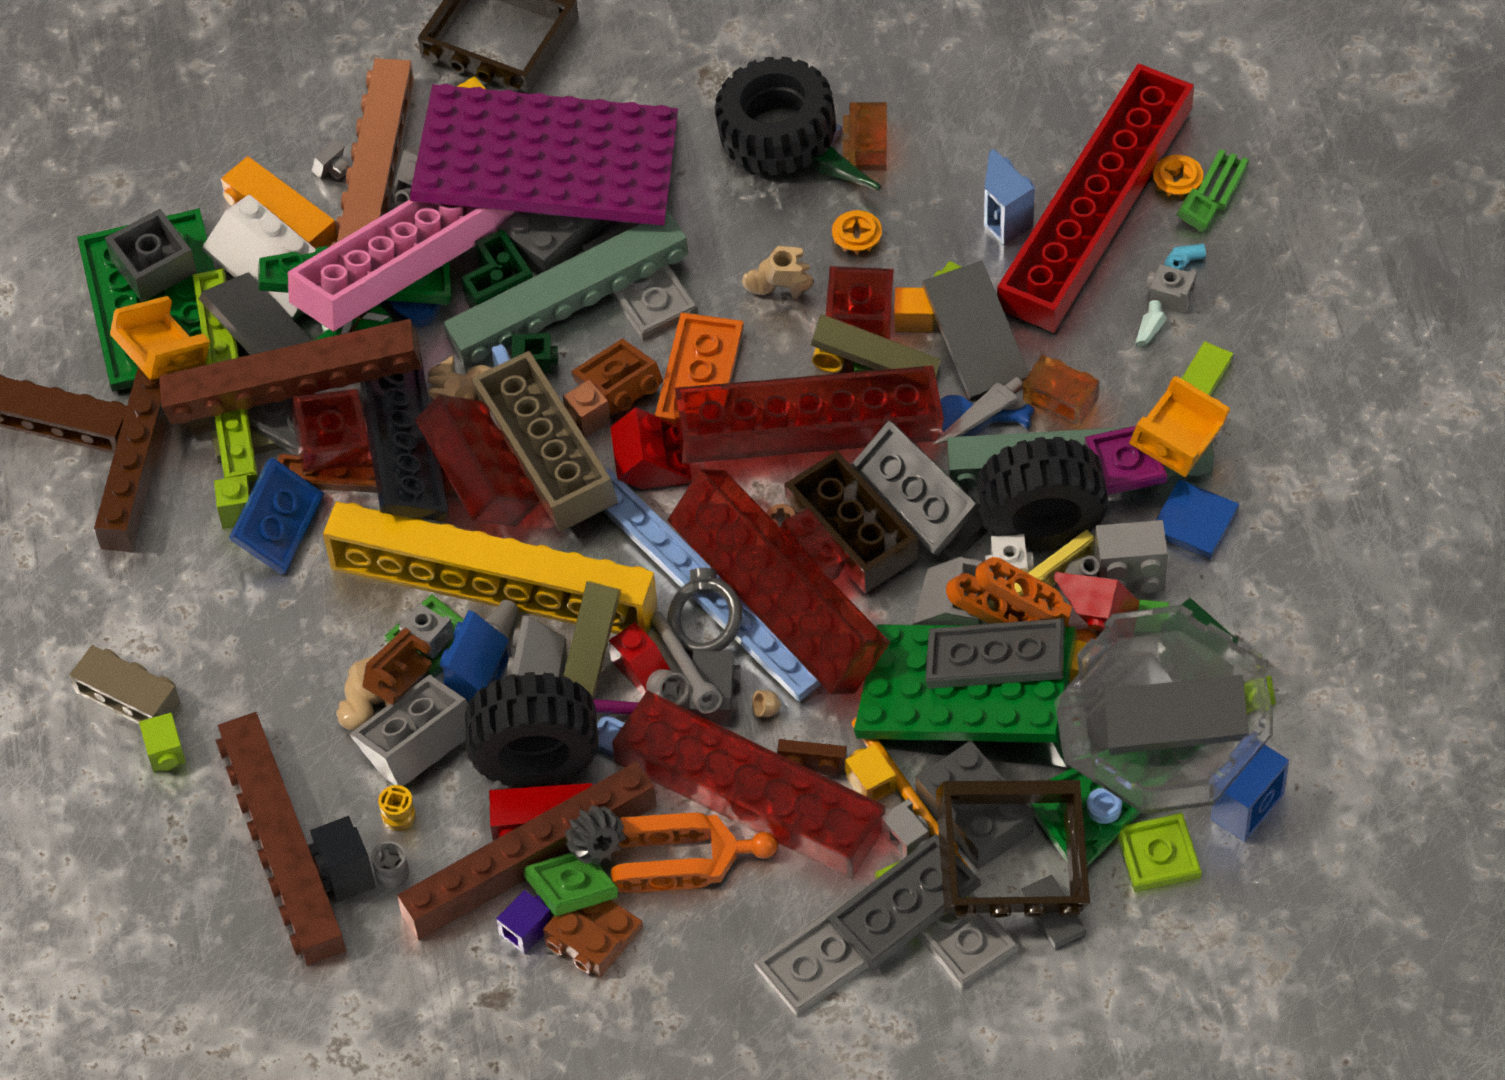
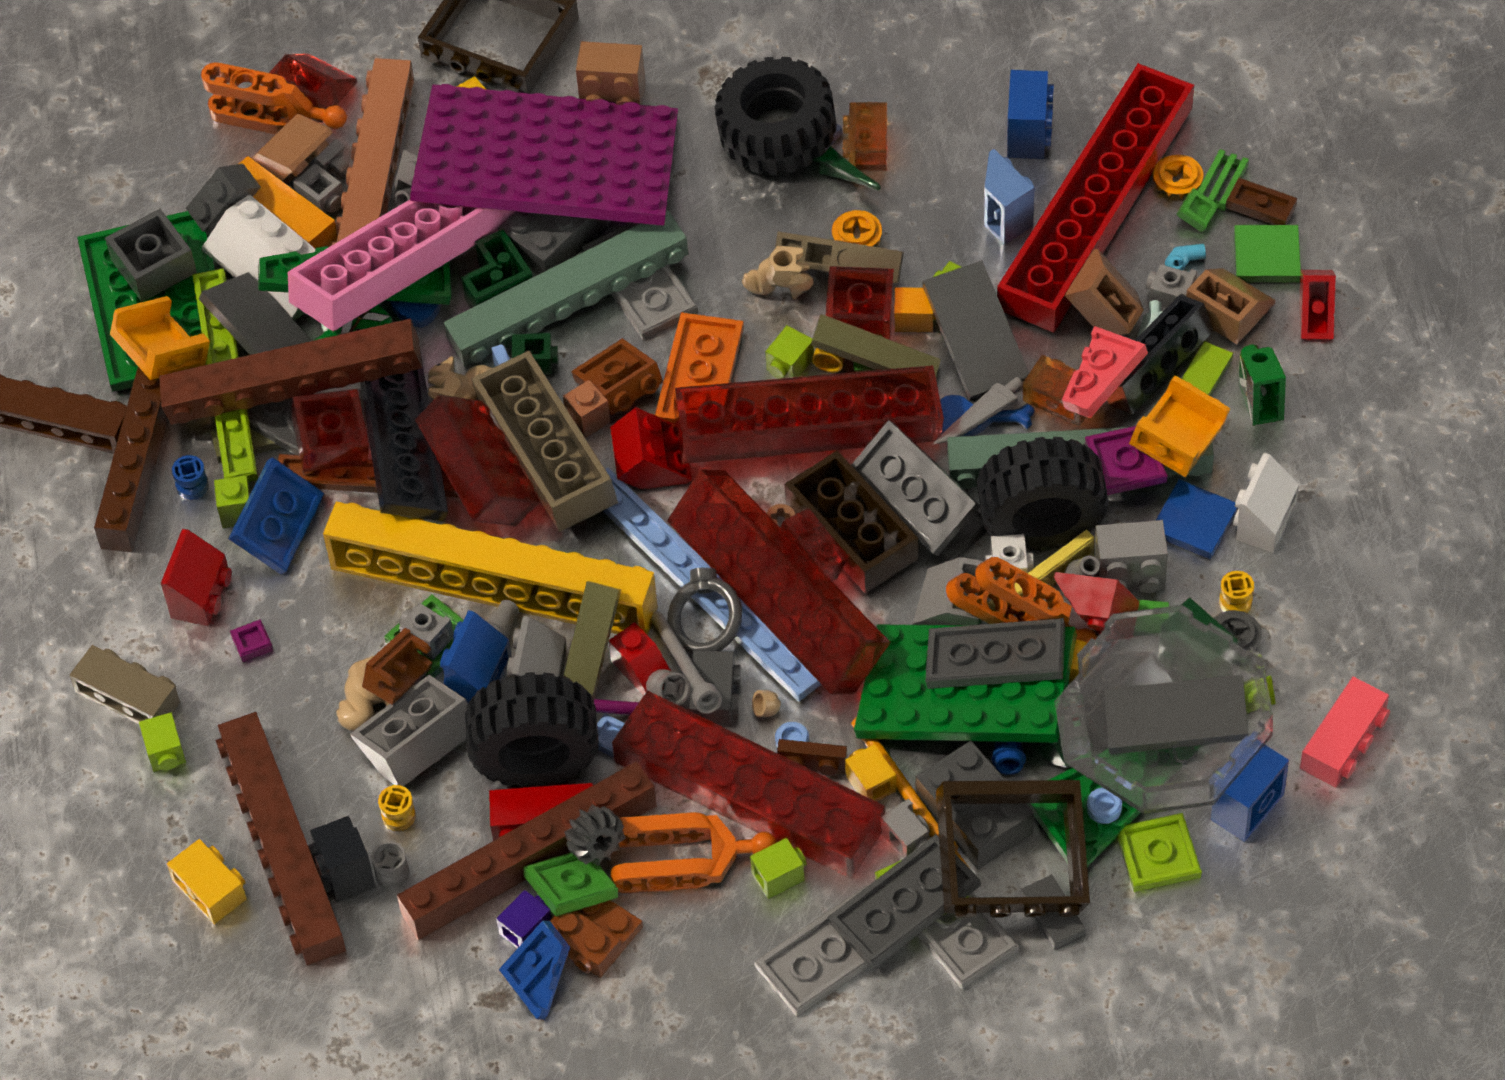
(190, 477): none -> blue wheel
(195, 579): none -> red slope
(207, 880): none -> yellow brick
(220, 192): none -> dark grey brick
(251, 640): none -> magenta tile
(283, 102): none -> orange piece
(293, 147): none -> medium nougat slope
(315, 79): none -> clear red slope
(320, 189): none -> light grey brick
(537, 968): none -> blue wing
(611, 72): none -> medium nougat brick
(778, 867): none -> lime brick
(789, 354): none -> lime brick
(791, 731): none -> light blue tile
(823, 253): none -> dark tan slope
(1008, 753): none -> blue cone
(1029, 114): none -> blue brick
(1102, 371): none -> coral wing
(1105, 296): none -> medium nougat slope
(1169, 343): none -> black brick
(1230, 302): none -> medium nougat slope
(1236, 592): none -> yellow wheel
(1242, 624): none -> dark grey gear
(1257, 369): none -> green torso
(1261, 202): none -> reddish brown plate
(1265, 504): none -> white slope
(1267, 253): none -> bright green tile
(1317, 304): none -> red slope
(1345, 732): none -> coral brick

